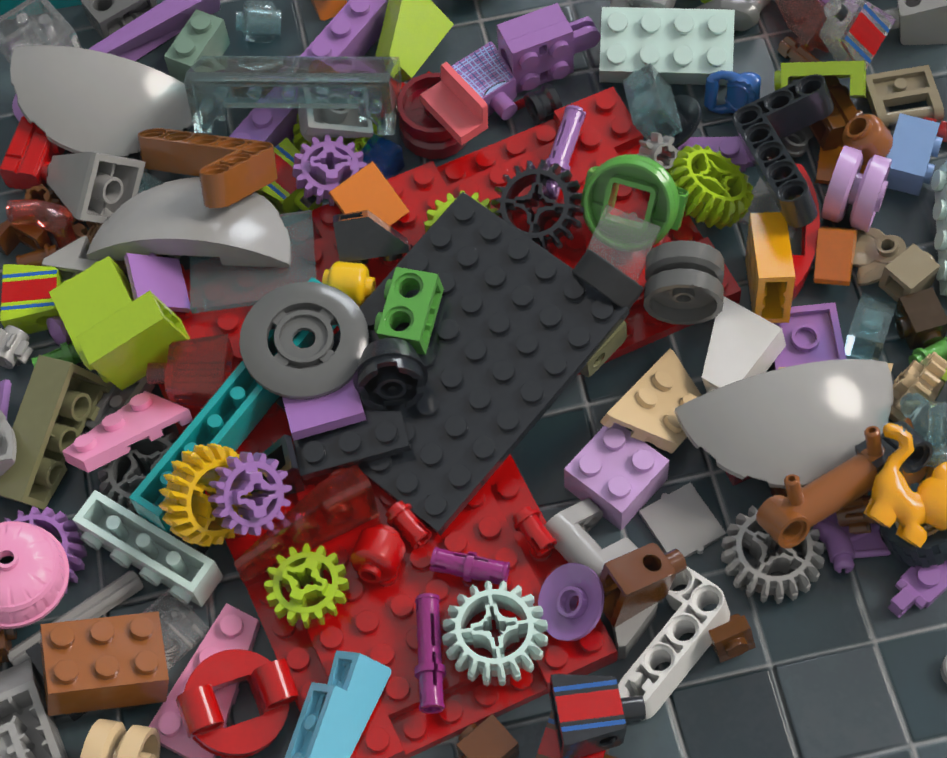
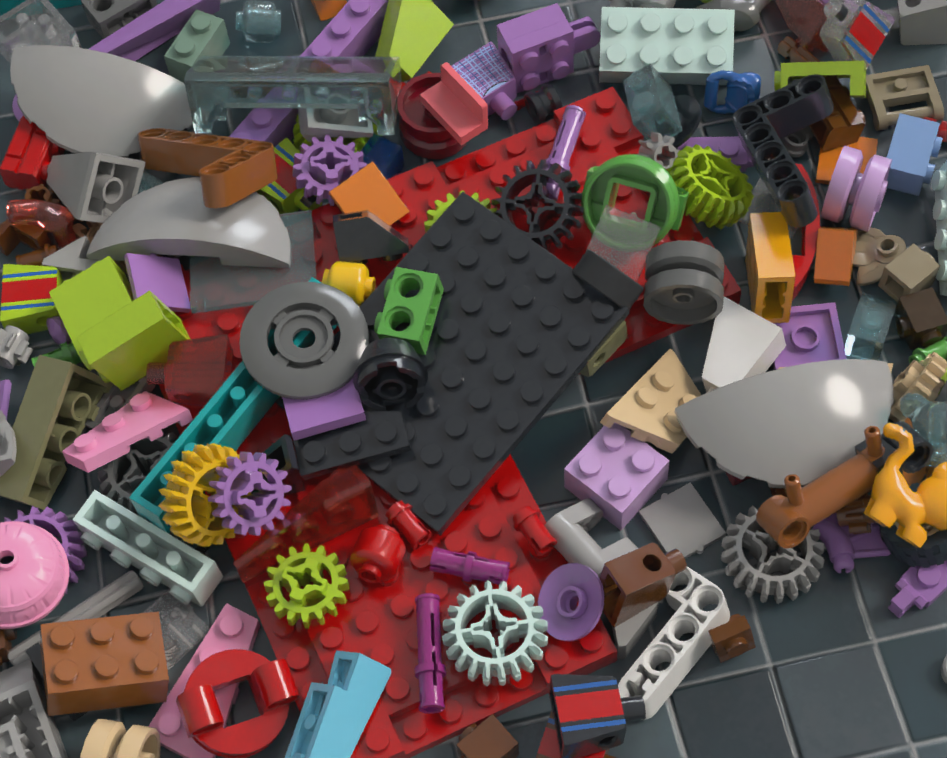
(868, 135): dark orange head -> none

